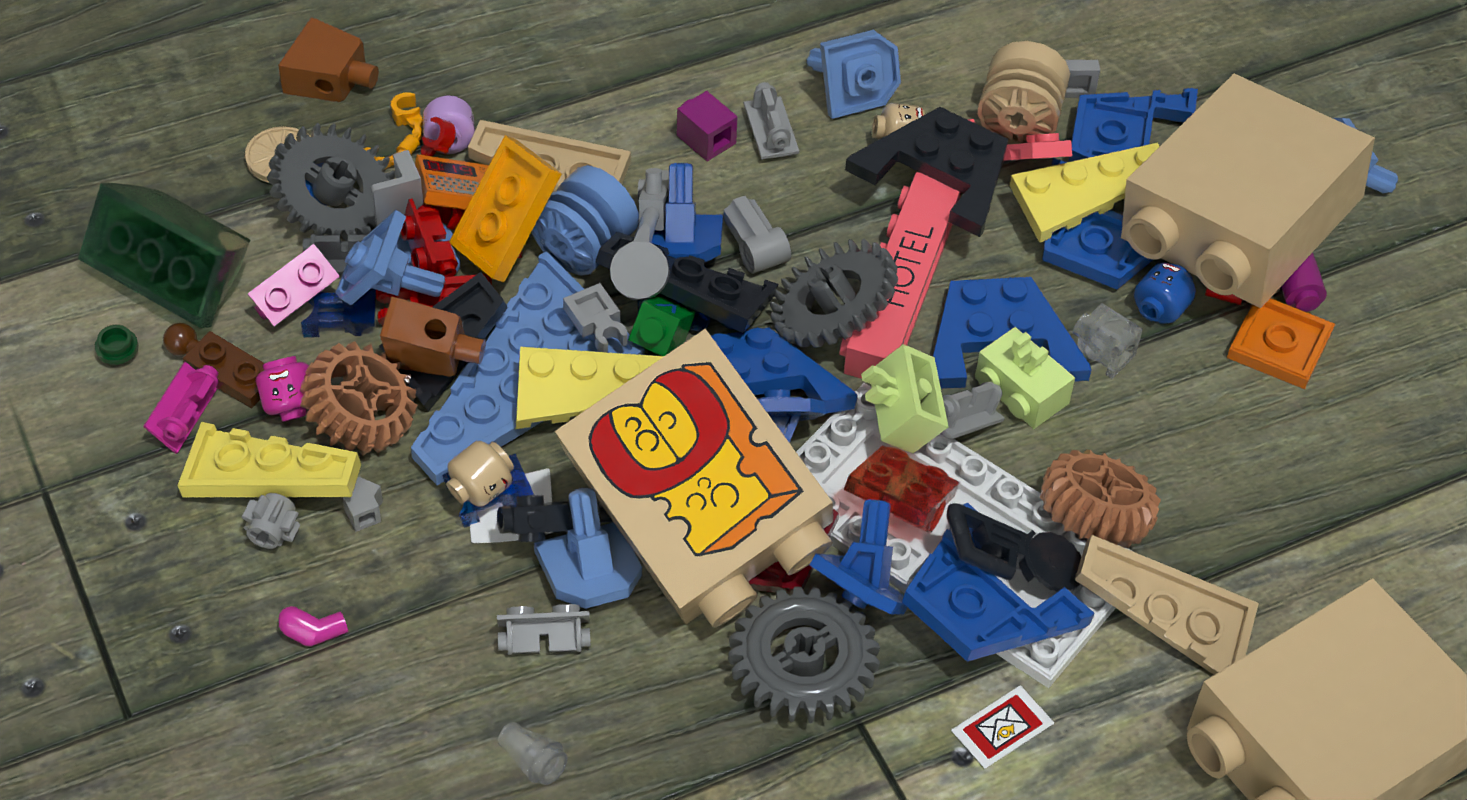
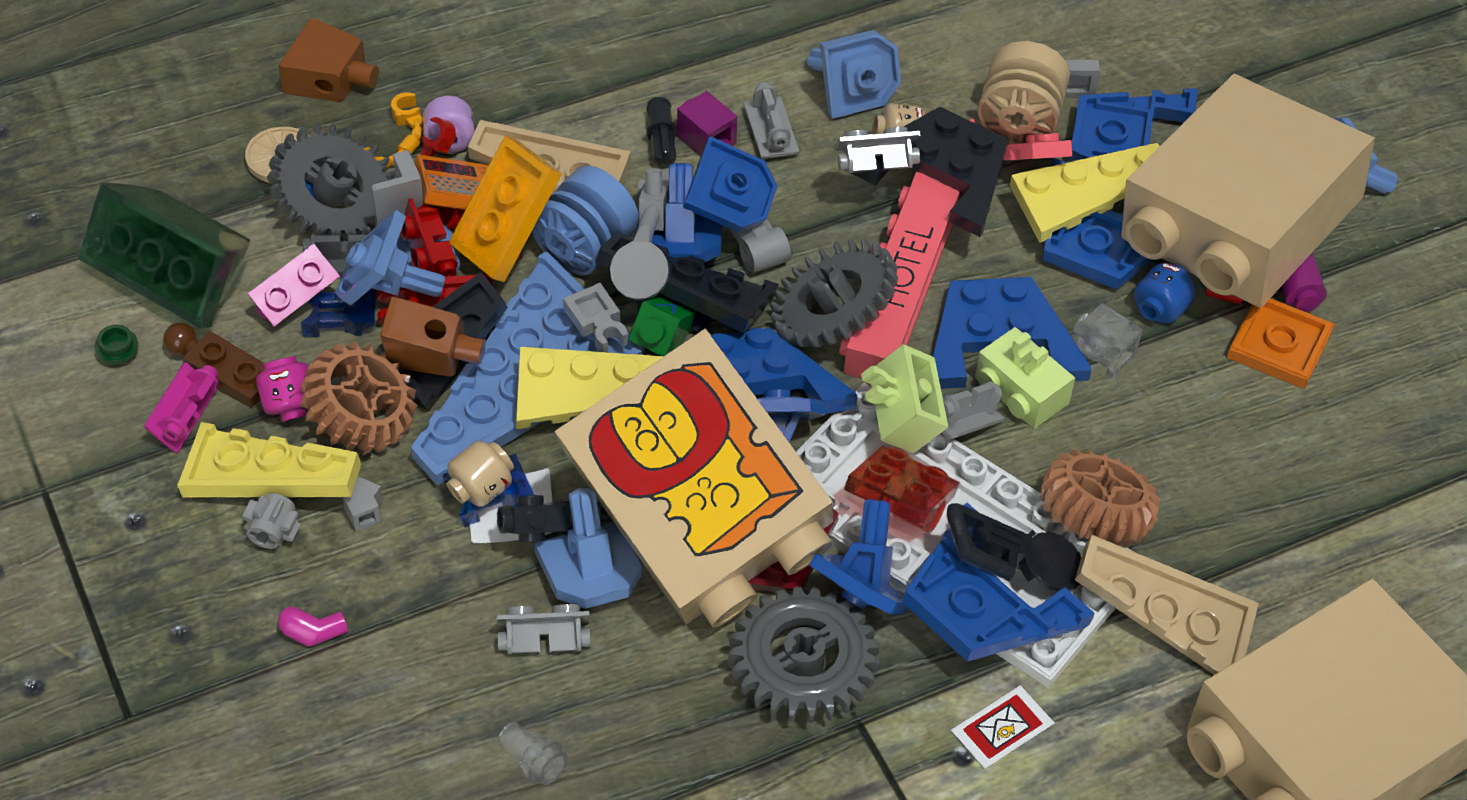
(661, 131): none -> black axle
(730, 187): none -> blue piece
(892, 145): none -> hinge

